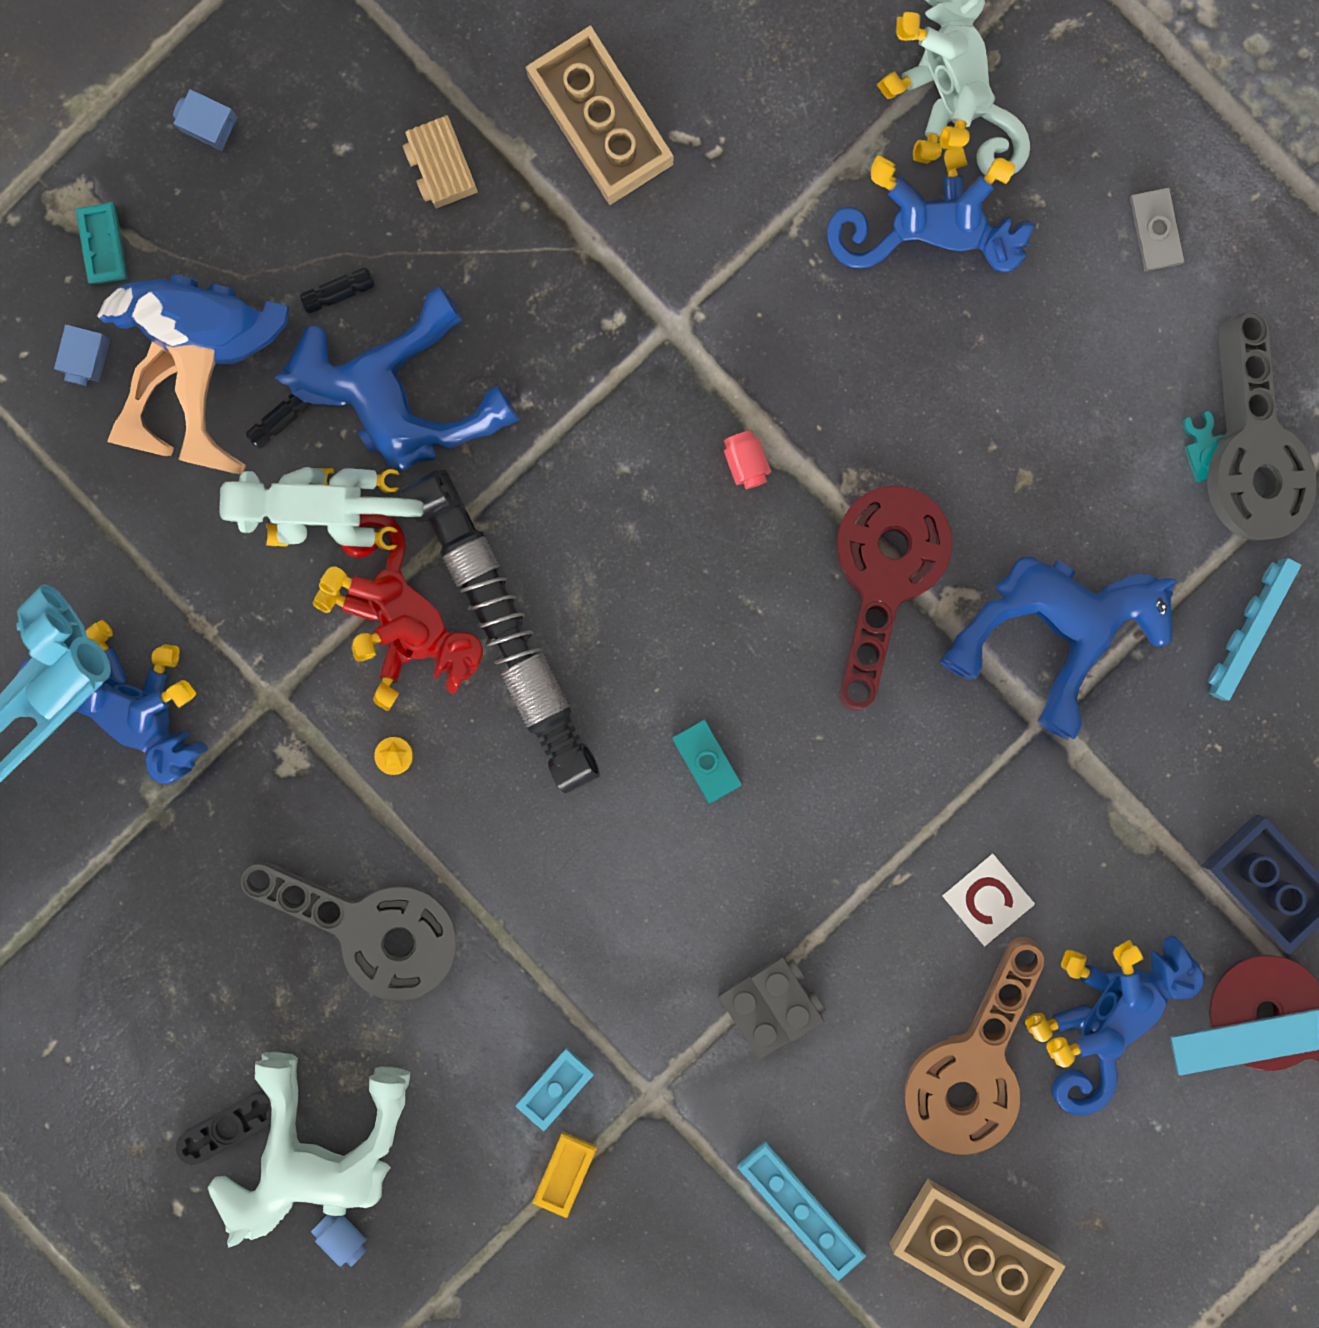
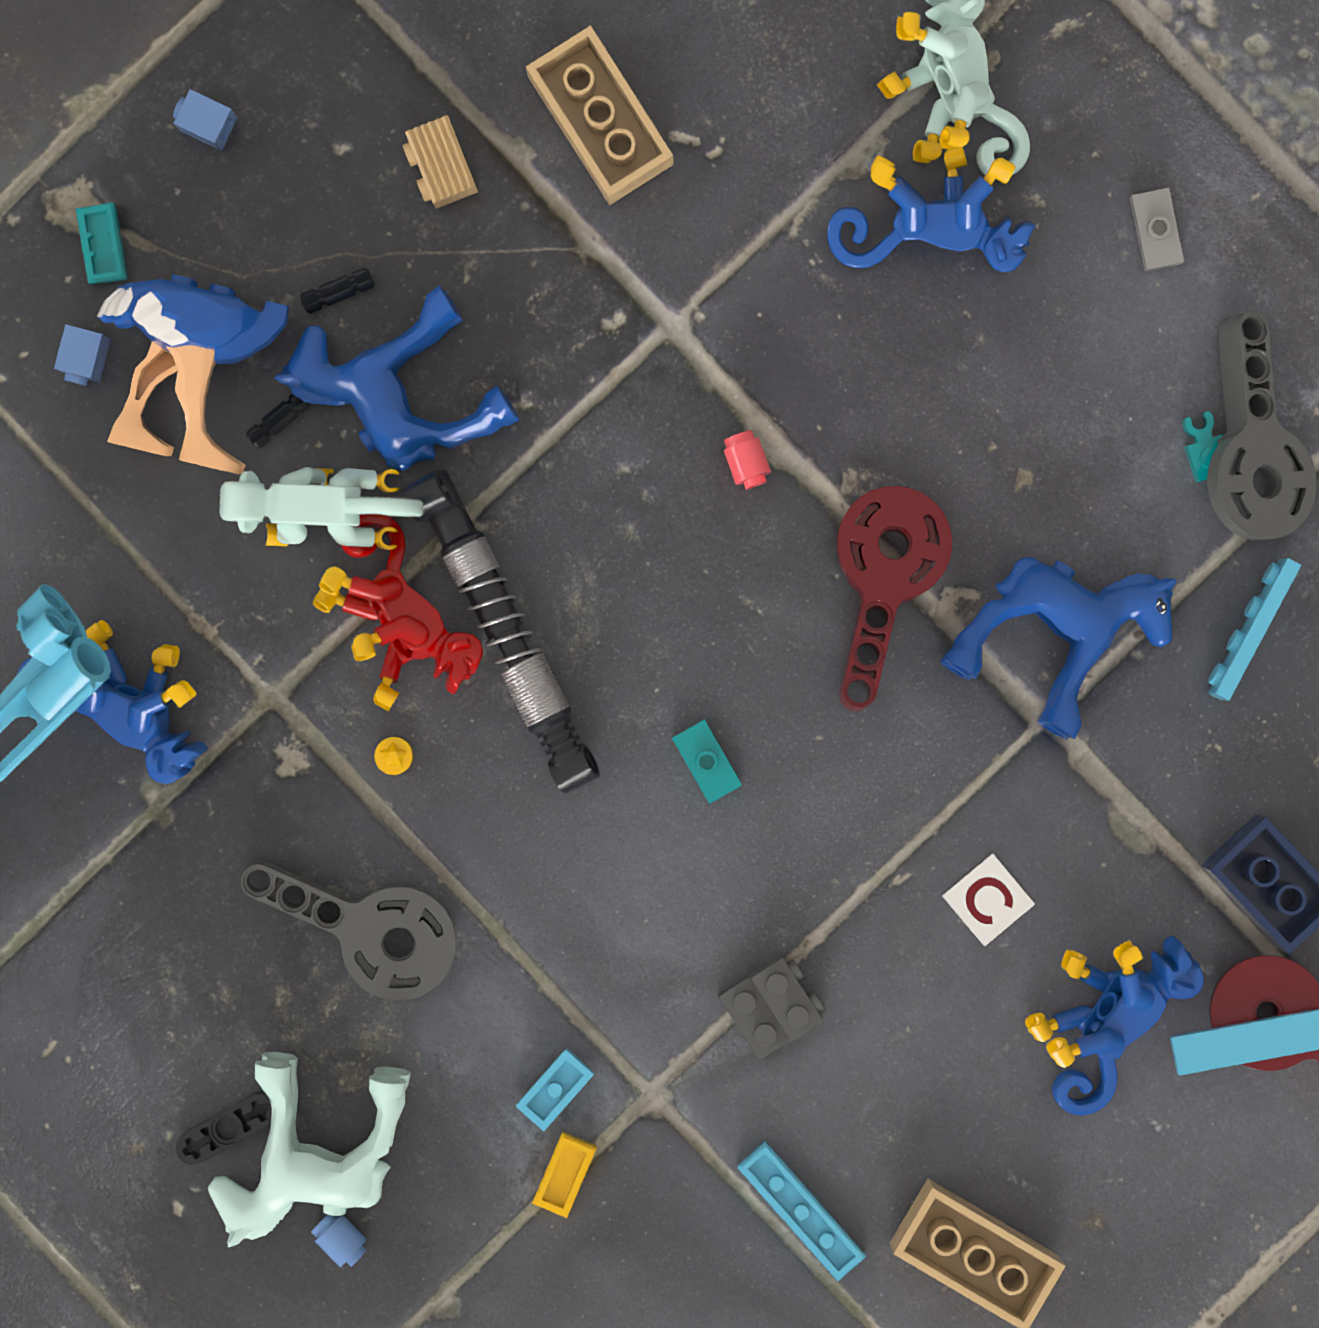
(978, 1062): medium nougat beam -> none

